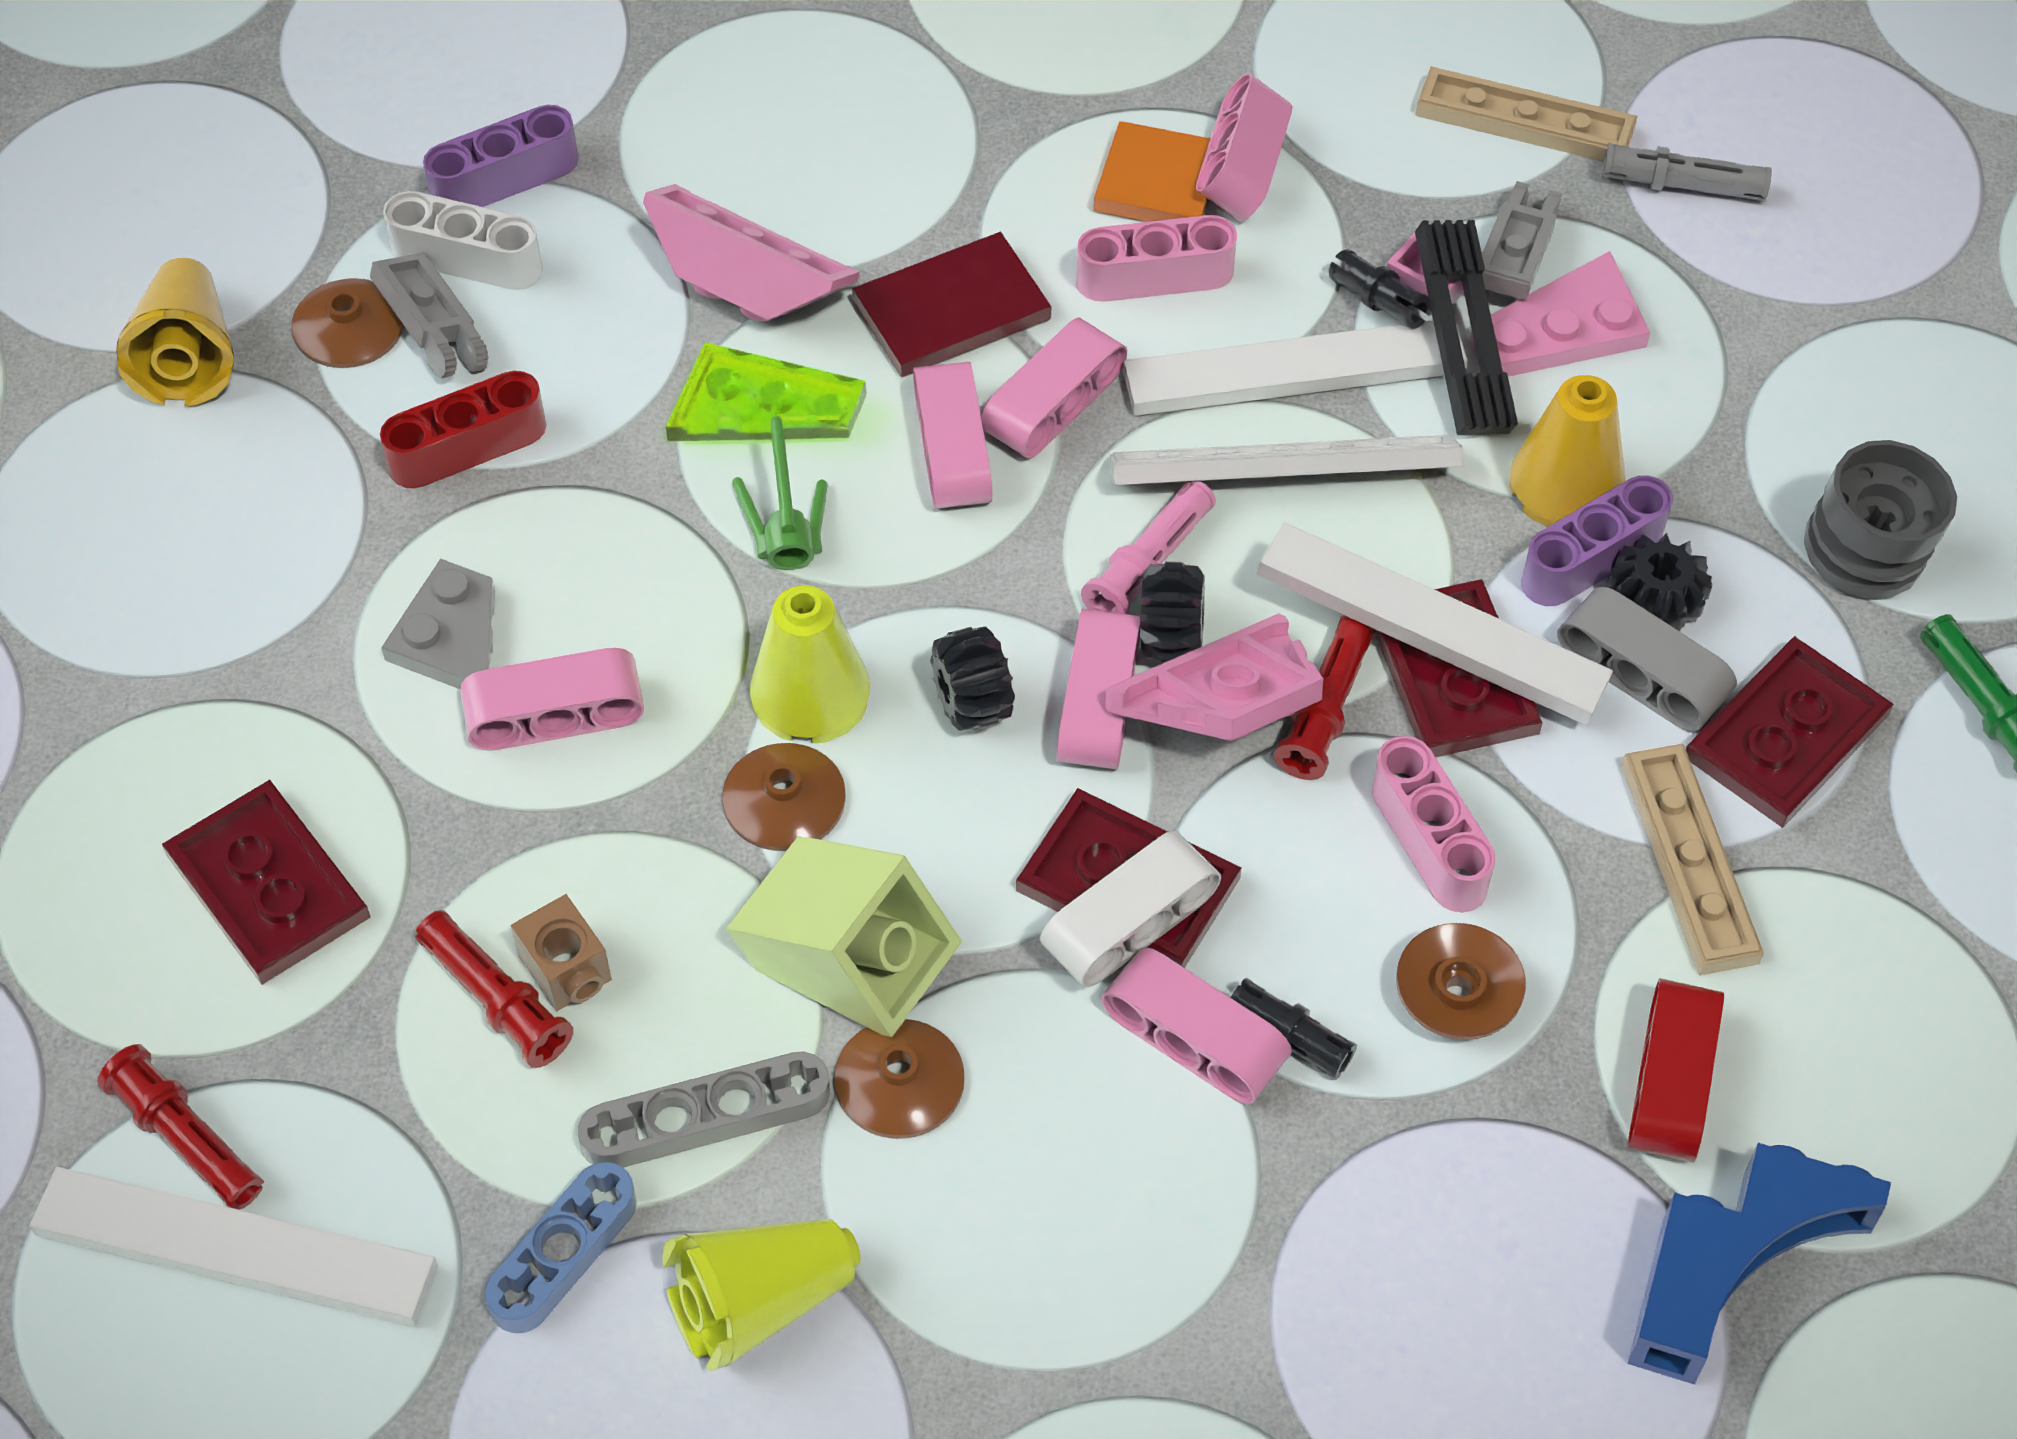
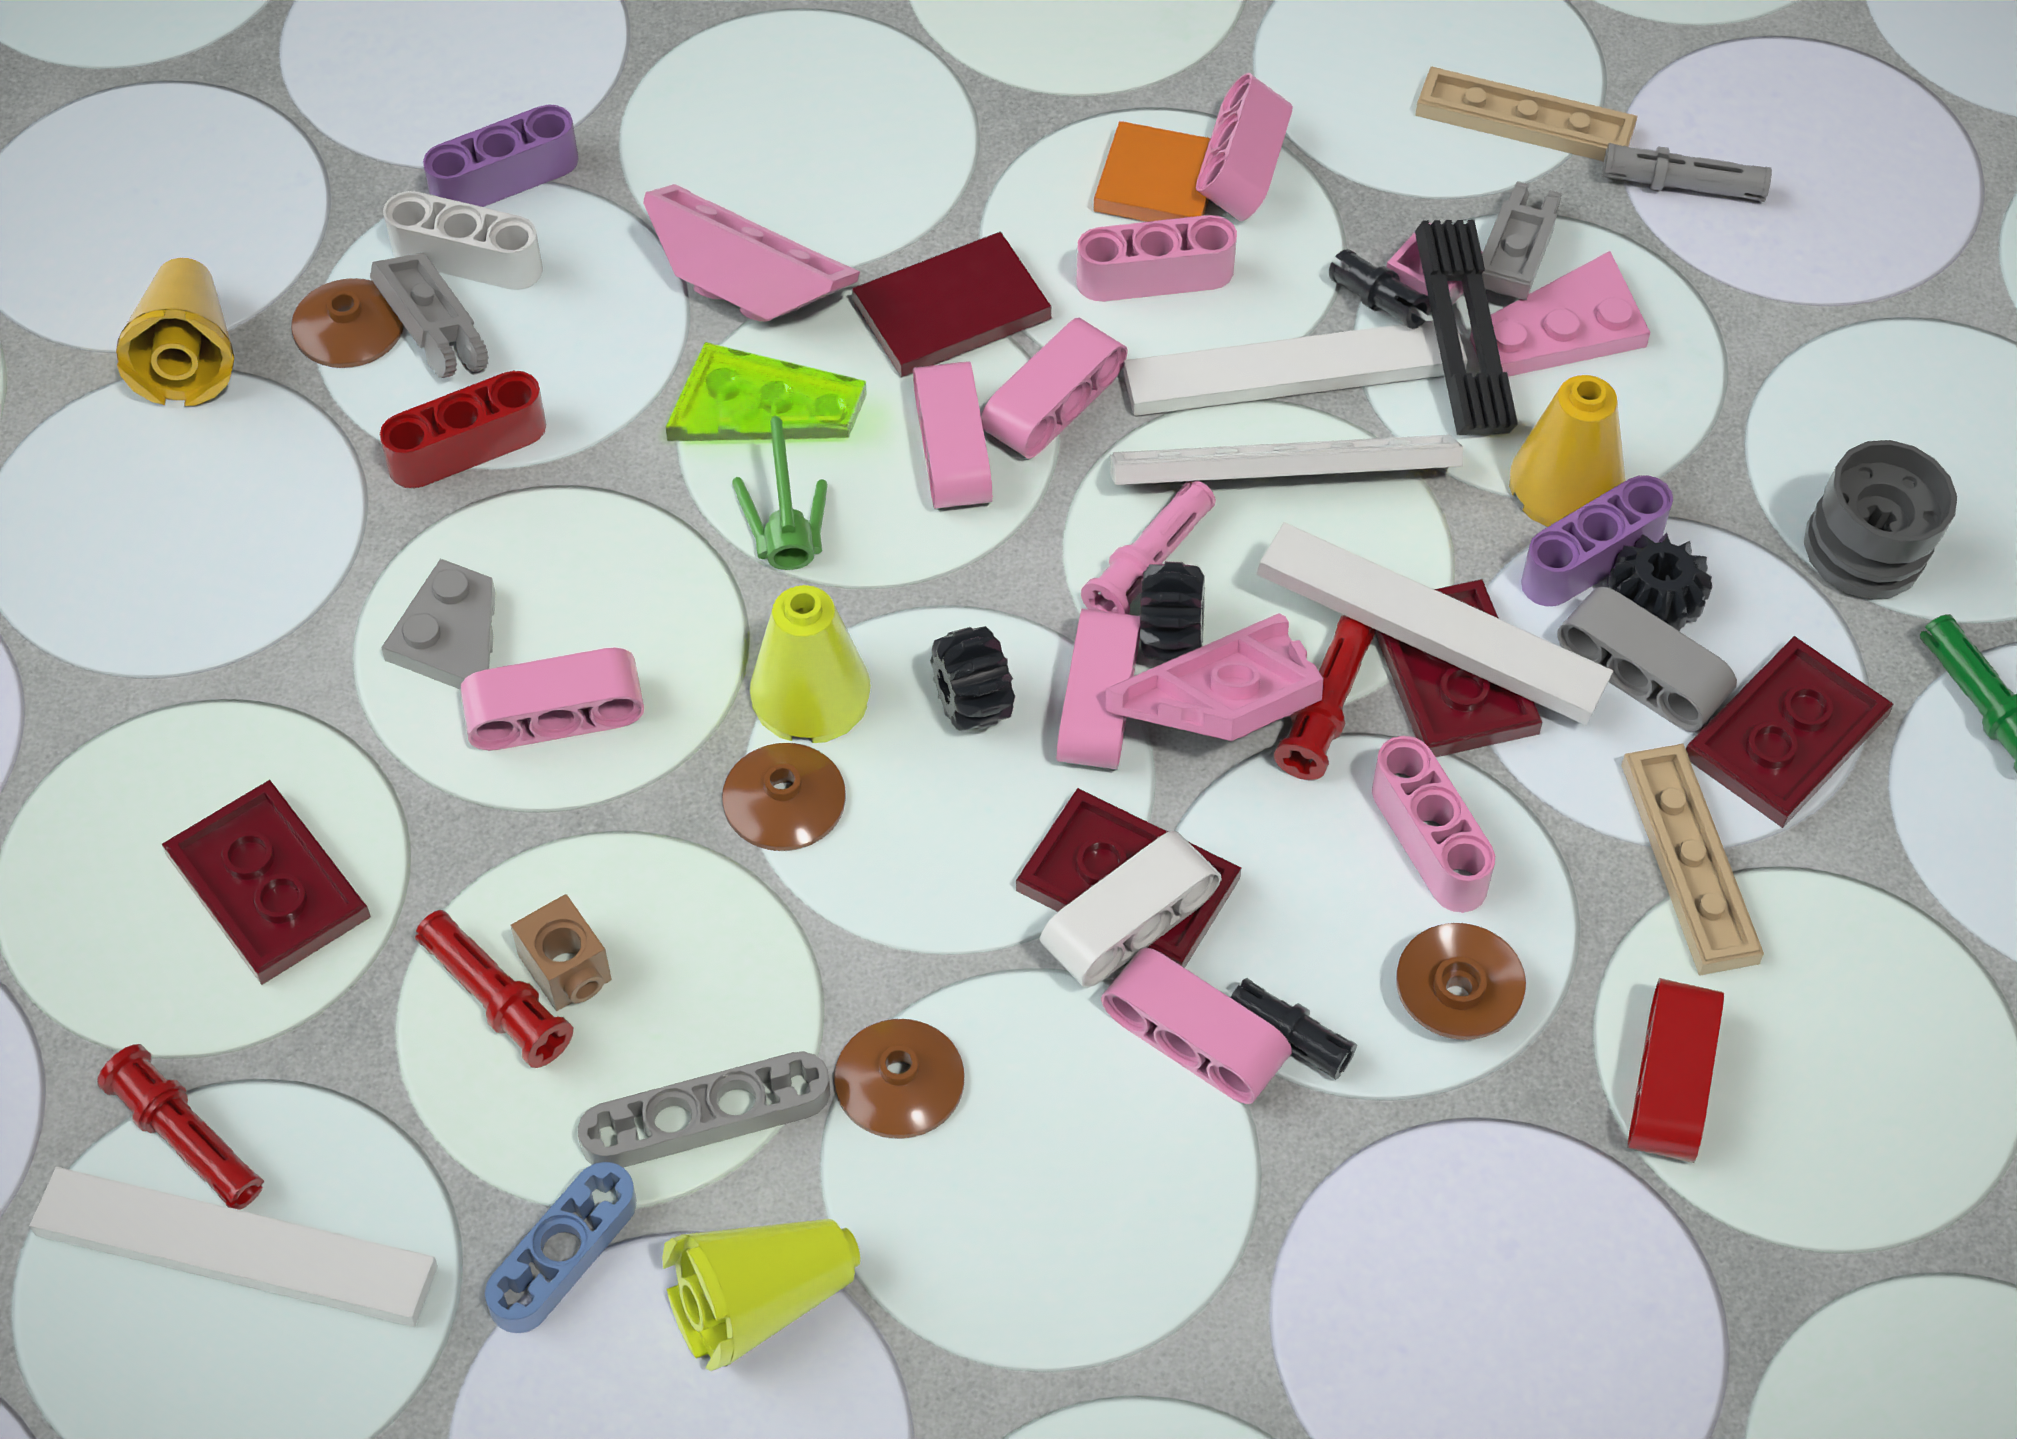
(847, 931): yellowish green slope -> none
(1712, 1249): blue arch -> none

